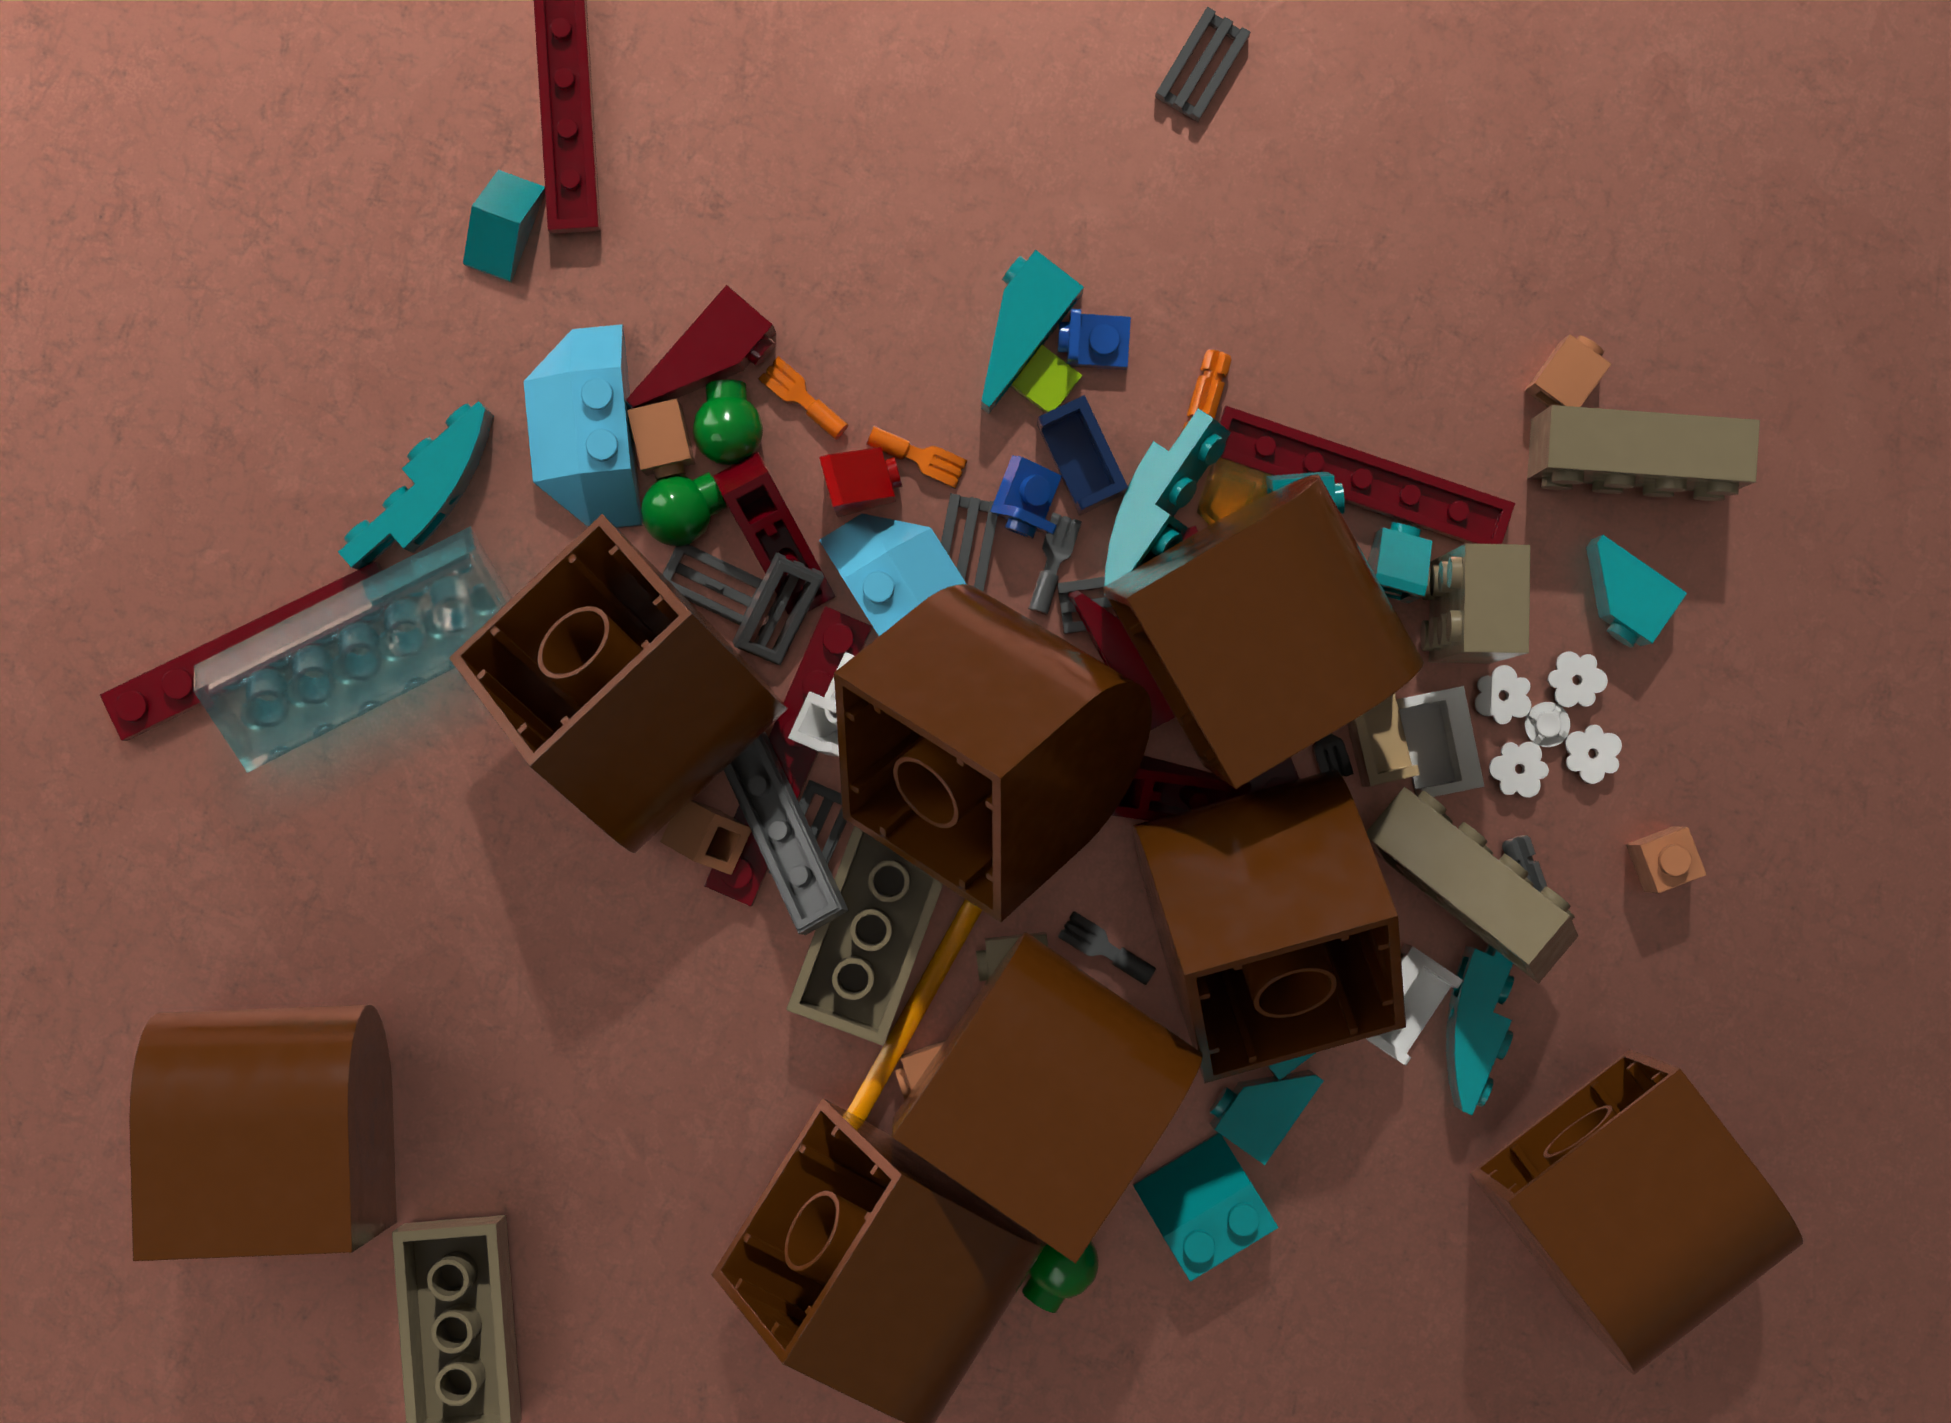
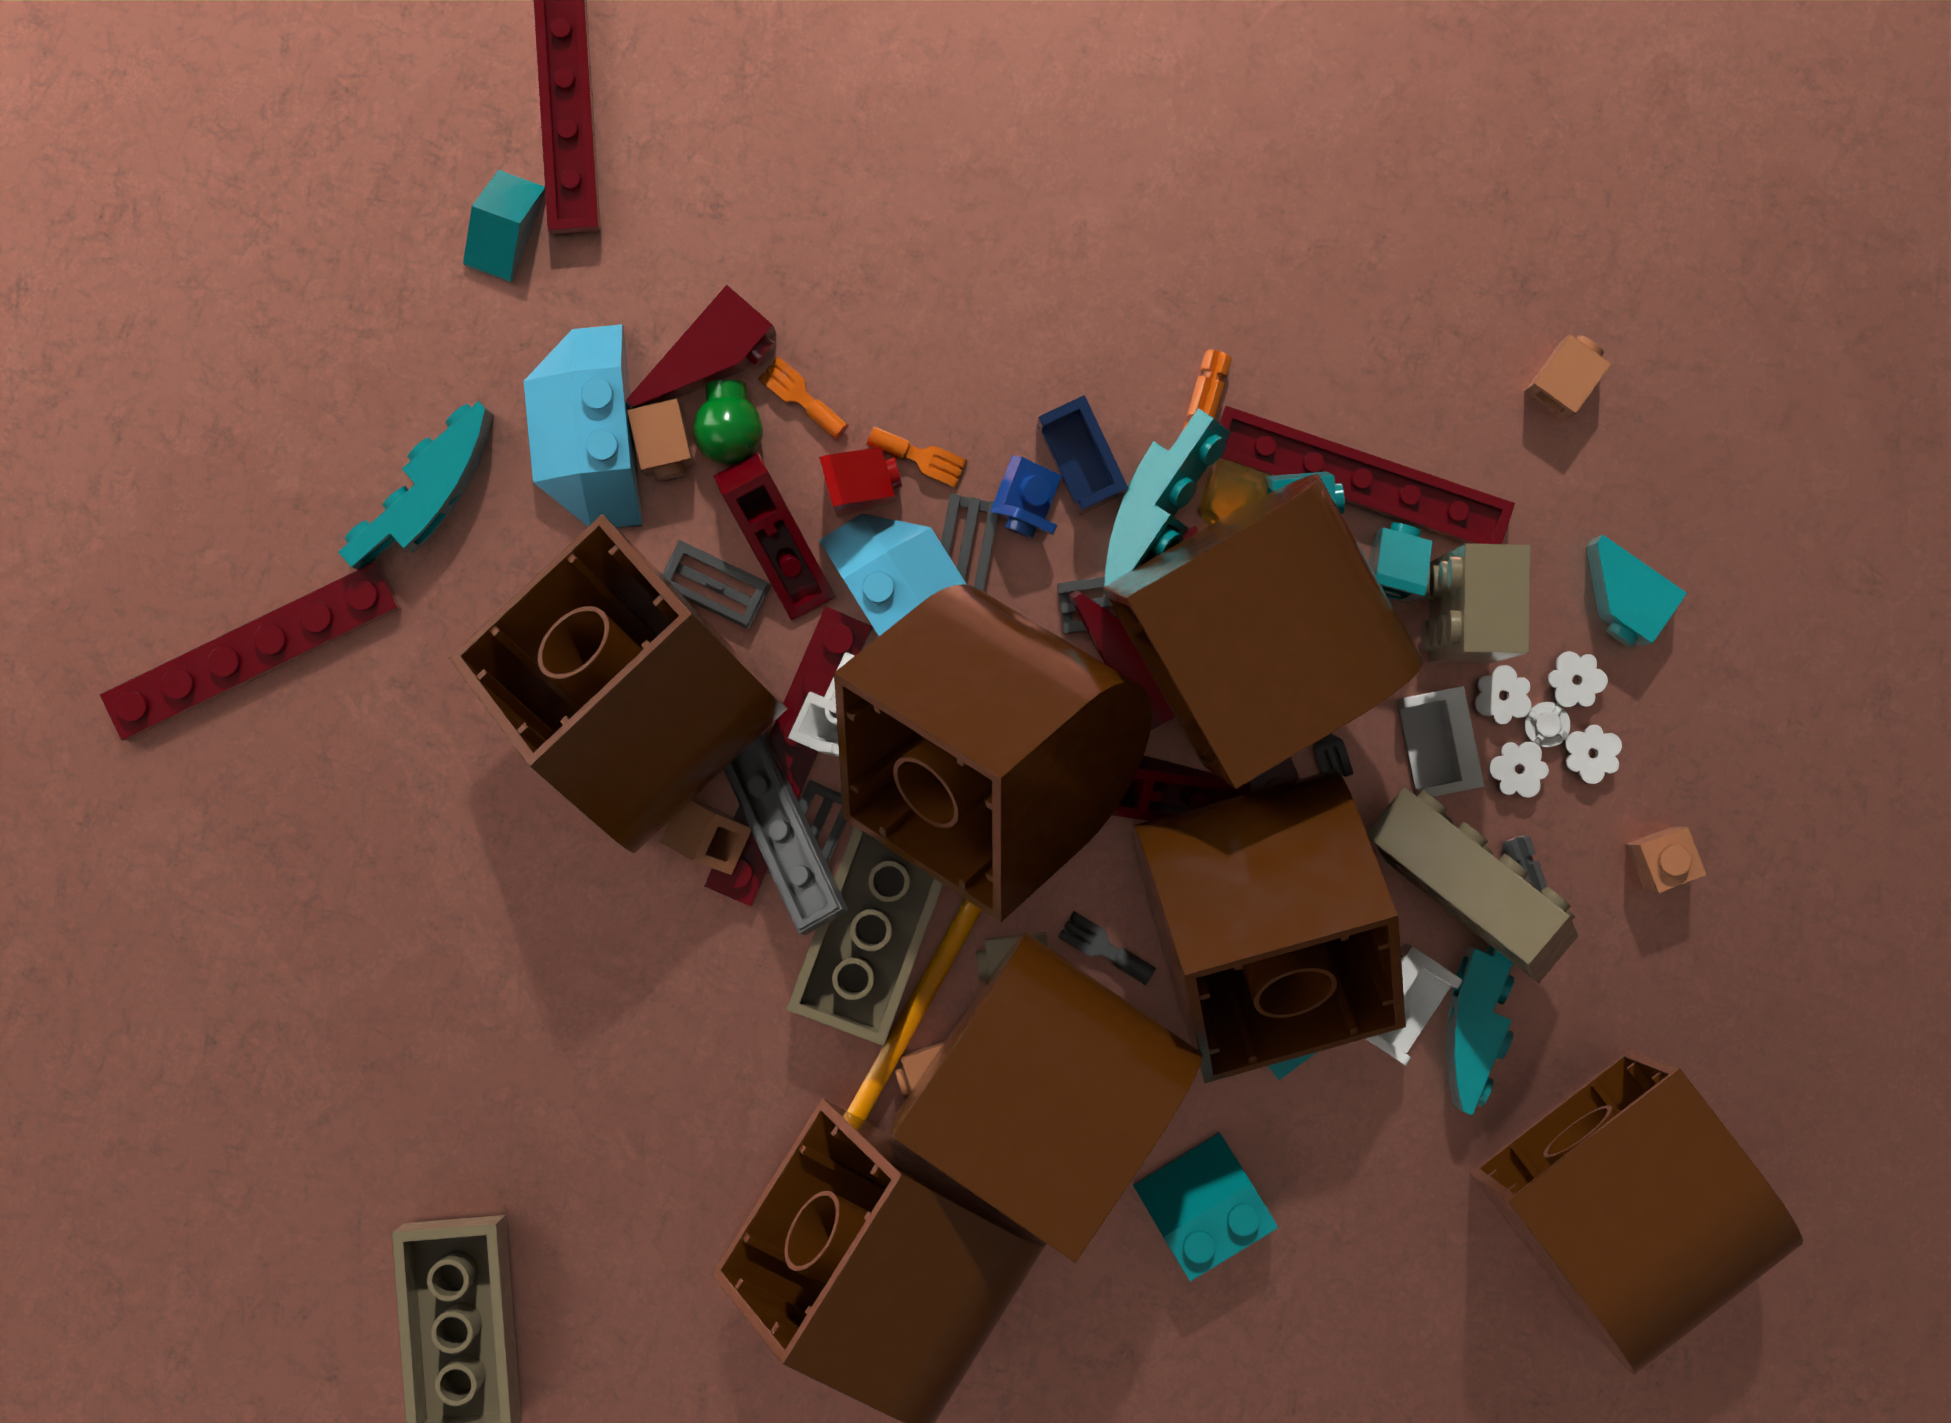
(261, 1133): reddish brown brick -> none
(350, 650): clear light blue brick -> none
(681, 508): green piece -> none
(760, 601): dark grey tile -> none
(1029, 313): teal slope -> none
(1046, 380): lime tile -> none
(1056, 550): dark grey piece -> none
(1059, 1278): green piece -> none
(1095, 340): blue bracket -> none
(1223, 27): dark grey tile -> none
(1263, 1111): teal slope -> none
(1381, 745): tan panel -> none
(1643, 450): dark tan brick -> none

